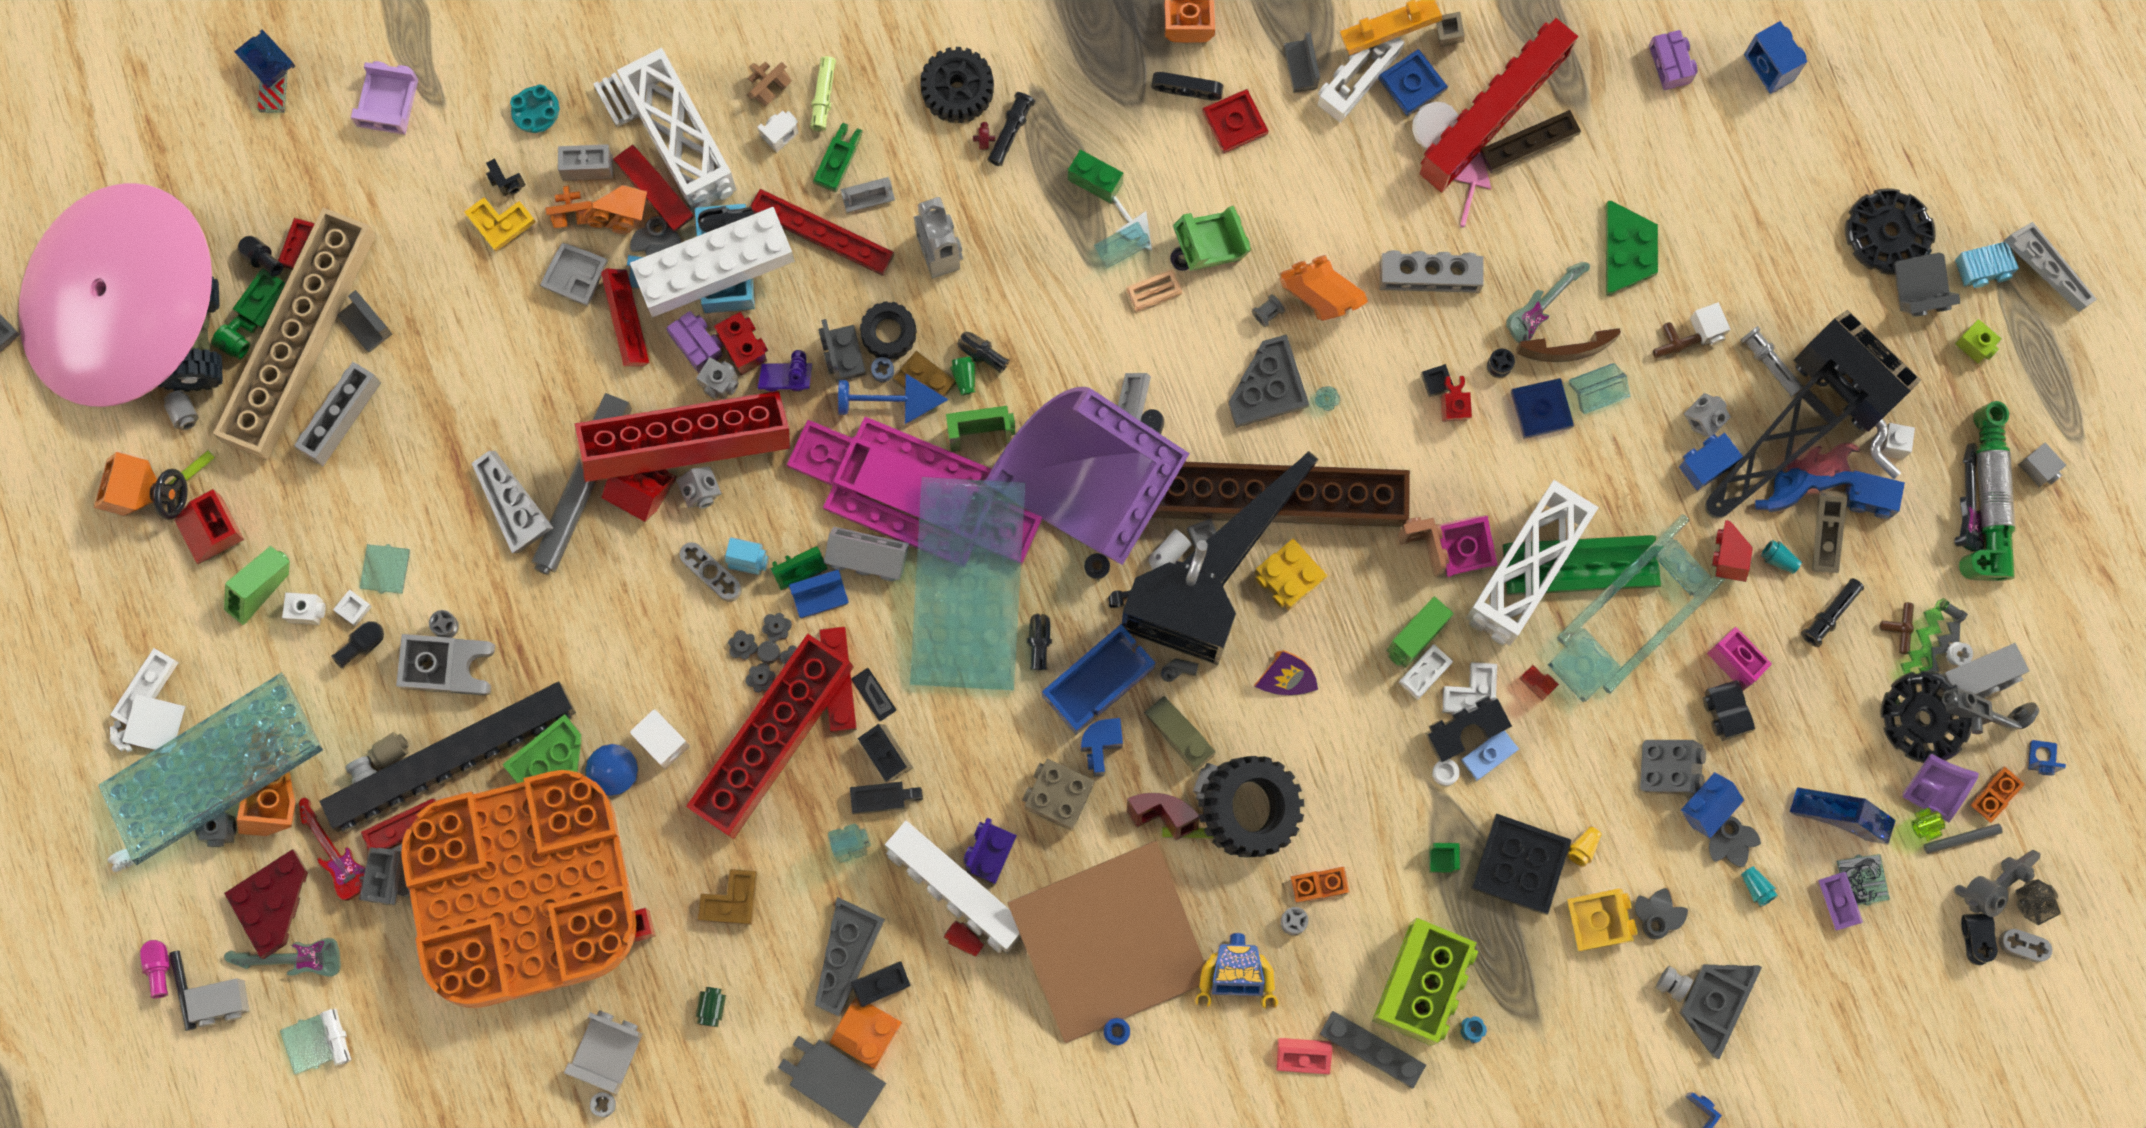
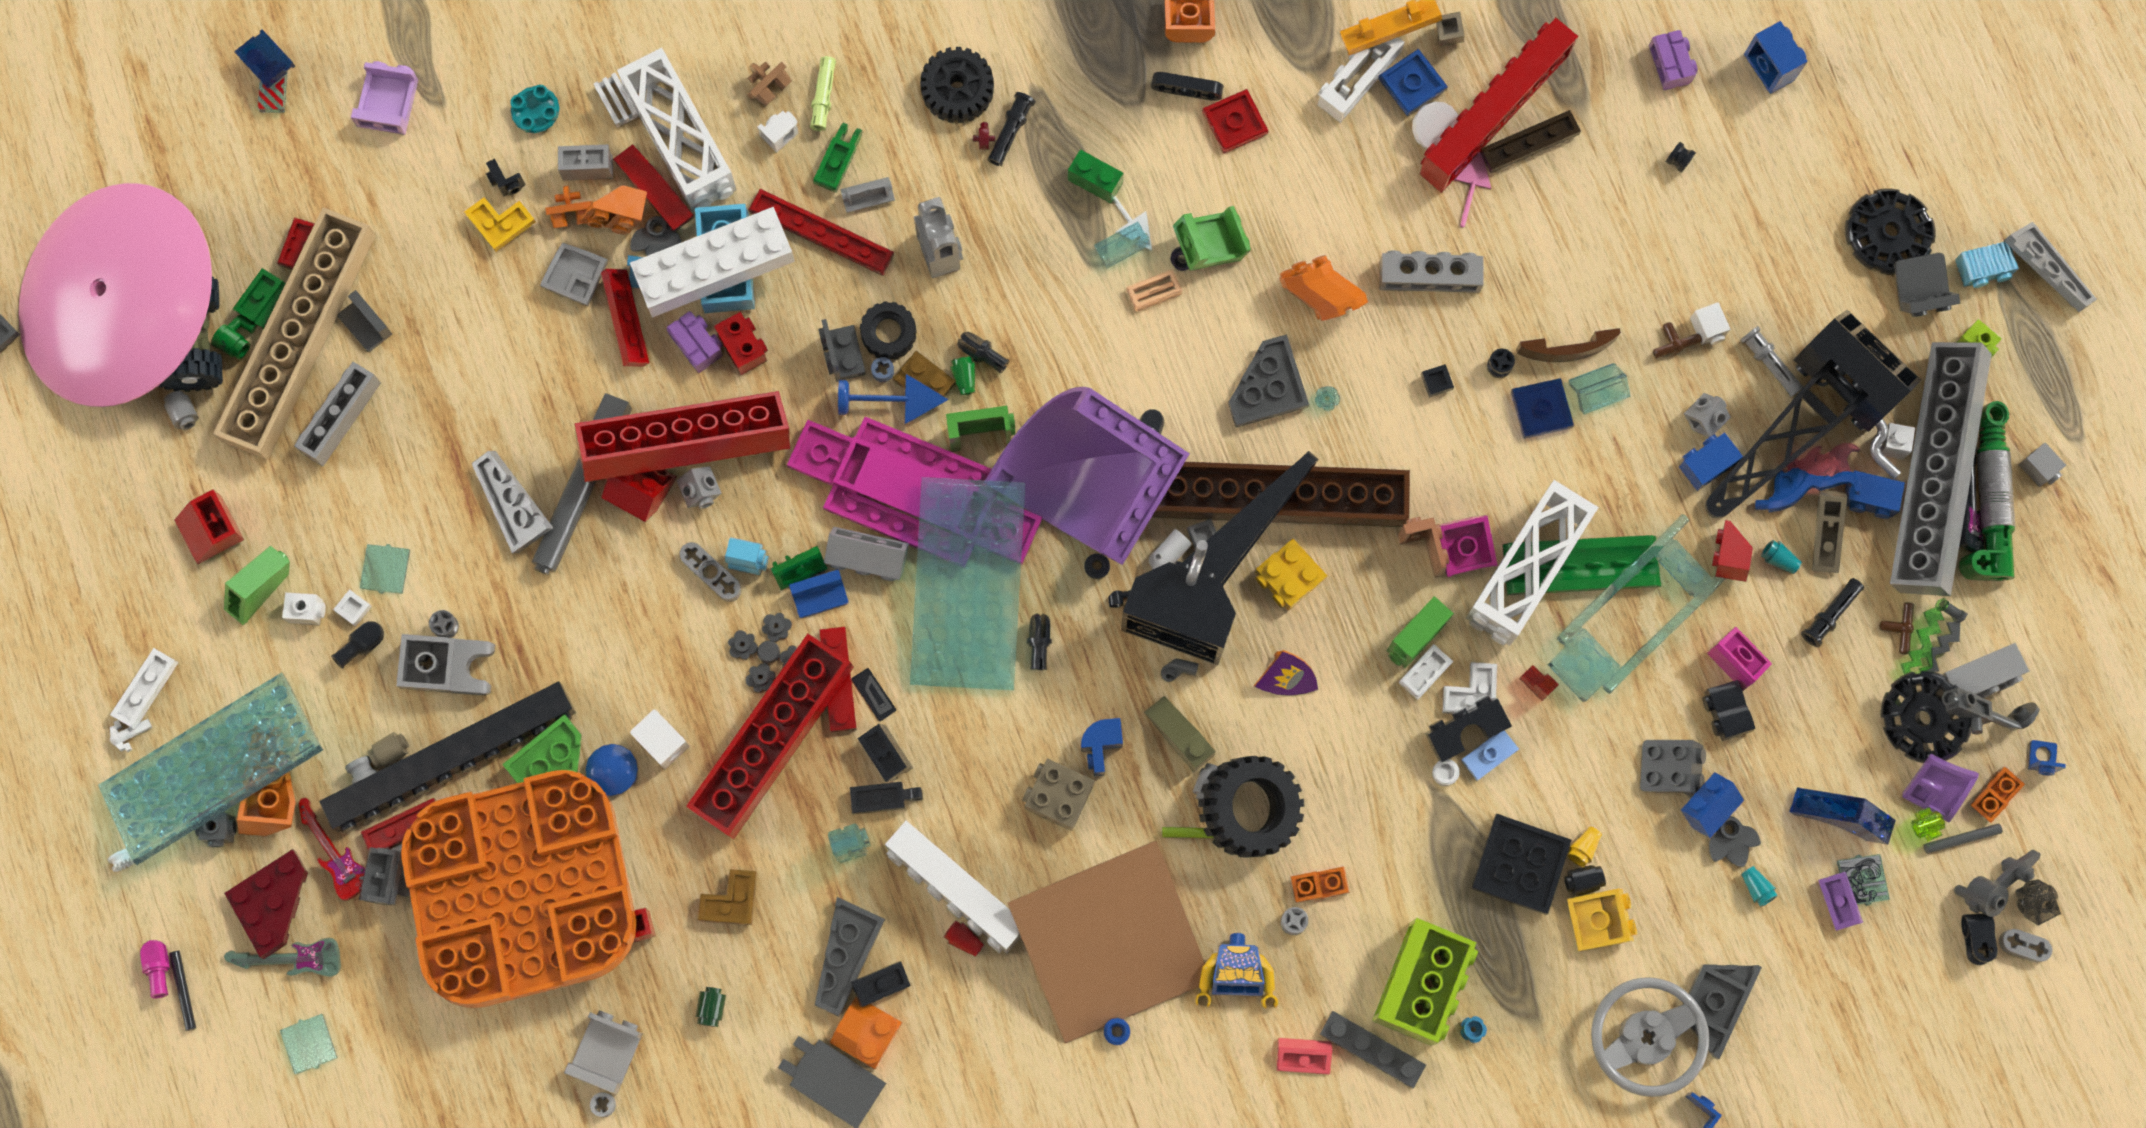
(131, 485): orange piece -> none
(152, 722): white sticker -> none
(197, 465): lime piece -> none
(216, 1001): light grey brick -> none
(259, 255): black arm -> none
(335, 1037): white pin -> none
(718, 217): black arm -> none
(718, 379): light grey brick -> none
(790, 375): dark purple hinge -> none
(989, 852): dark purple bracket -> none
(1098, 679): blue piece -> none
(1134, 393): light grey plate -> none
(1175, 813): brick -> none
(1268, 310): dark grey bush -> none
(1302, 64): dark grey panel -> none
(1444, 857): green panel -> none
(1456, 404): red brick -> none
(1525, 321): sand green piece -> none
(1585, 880): none -> black brick
(1629, 248): green wing -> none
(1659, 910): dark grey plate -> none
(1664, 1030): none -> light grey piece
(1674, 983): light grey wheel -> none
(1680, 157): none -> black wheel
(1941, 468): none -> light grey brick
(1952, 653): white bush -> none

